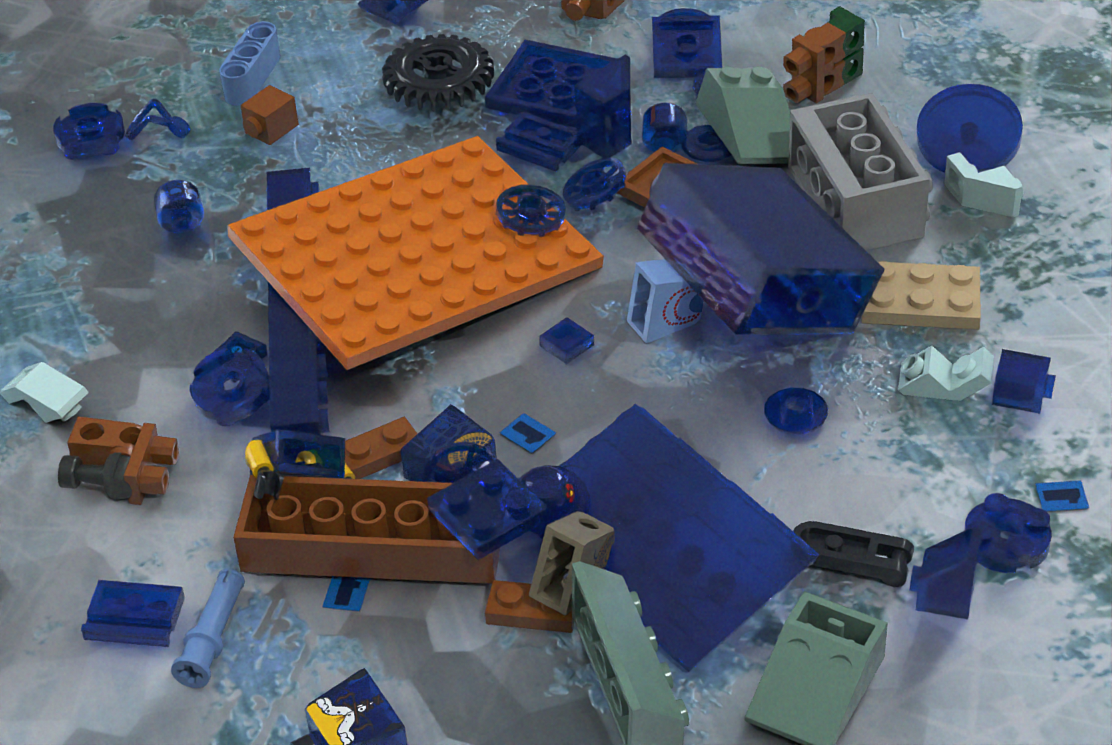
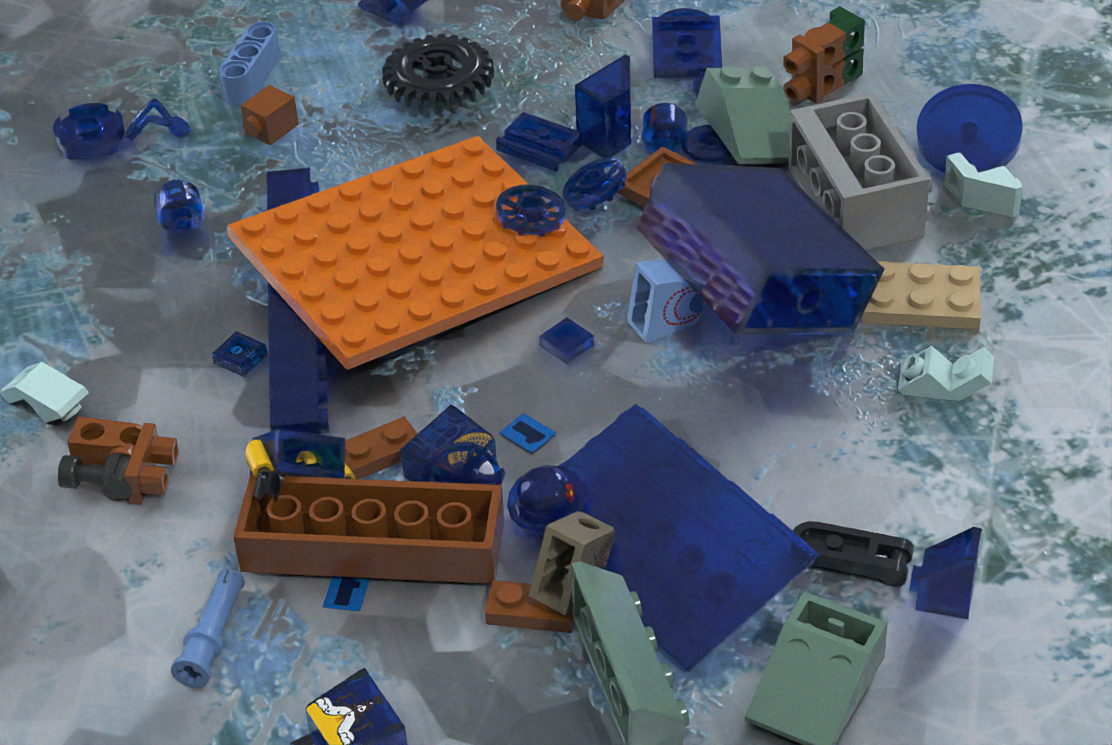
(133, 613): clear blue plate -> none
(232, 404): clear blue plate -> none
(488, 509): clear blue plate -> none
(543, 81): clear blue plate -> none
(796, 421): clear blue piece -> none
(1015, 516): clear blue plate -> none
(1023, 381): clear blue brick -> none
(1062, 495): clear blue sticker -> none

